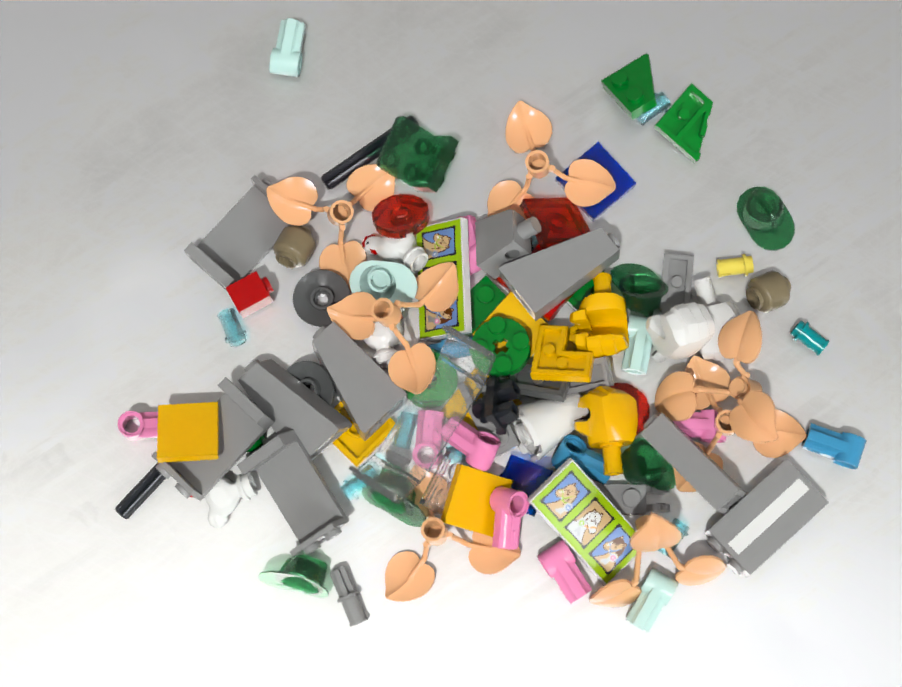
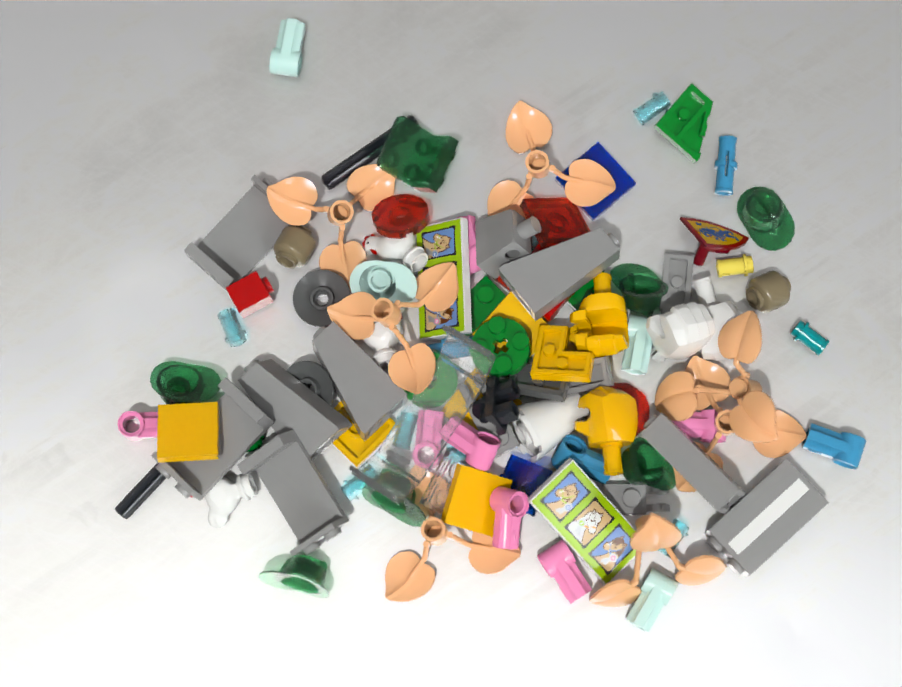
(184, 382): none -> clear green piece
(348, 596): light grey axle -> none
(632, 87): green wing -> none
(713, 238): none -> shield
(727, 148): none -> dark azure pin

